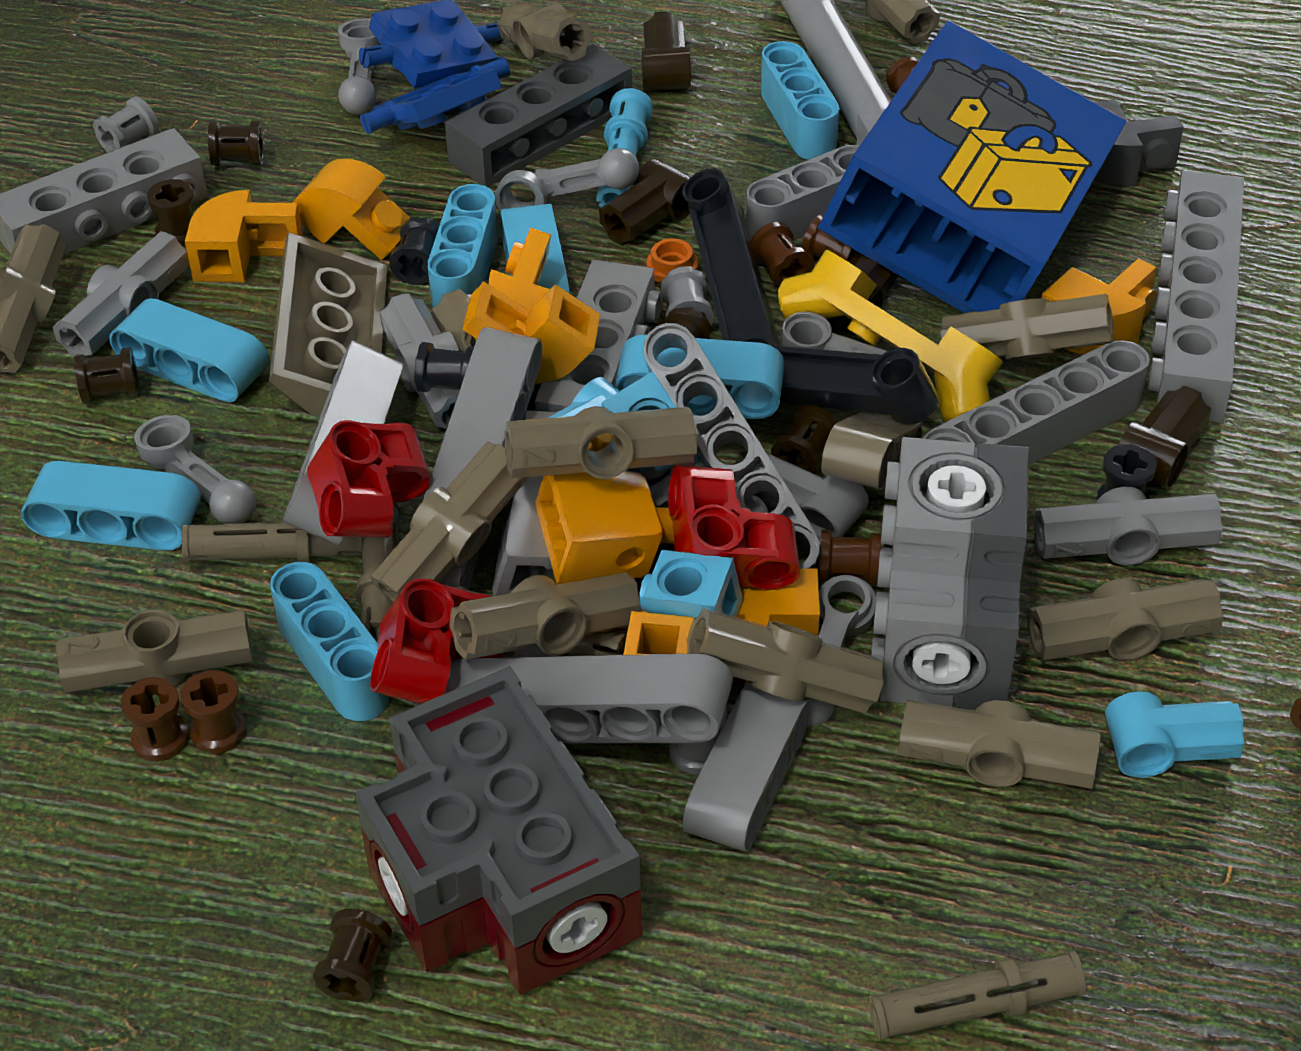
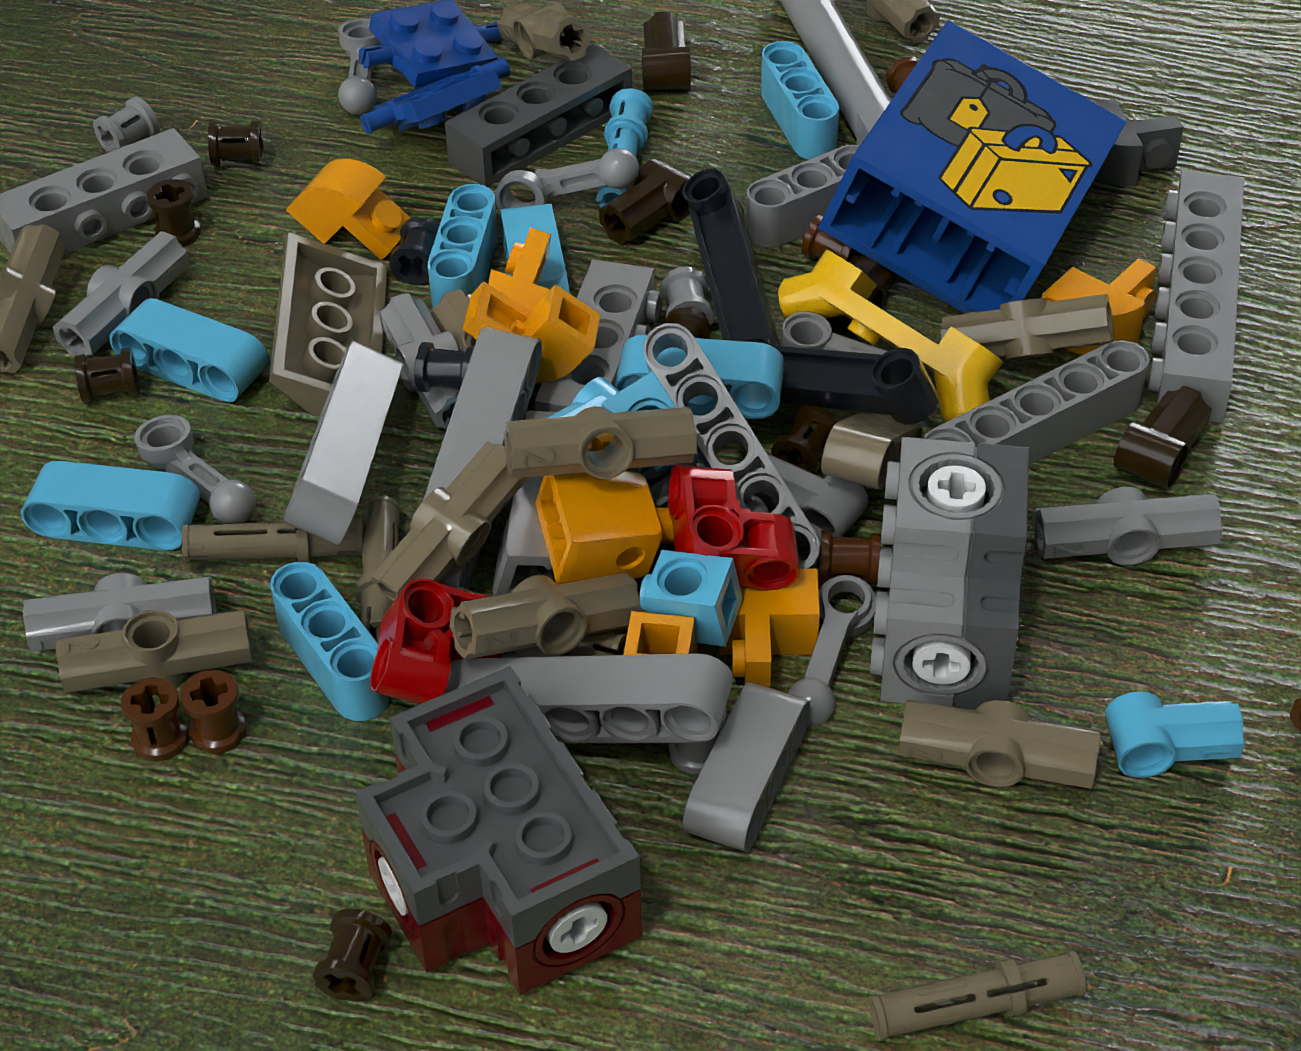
(111, 606): none -> light grey piece
(232, 230): light orange brick -> none
(363, 473): red piece -> none
(669, 255): orange plate -> none
(780, 255): reddish brown bush -> none
(788, 660): dark tan piece -> none
(1124, 619): dark tan piece -> none
(1128, 467): black bush -> none

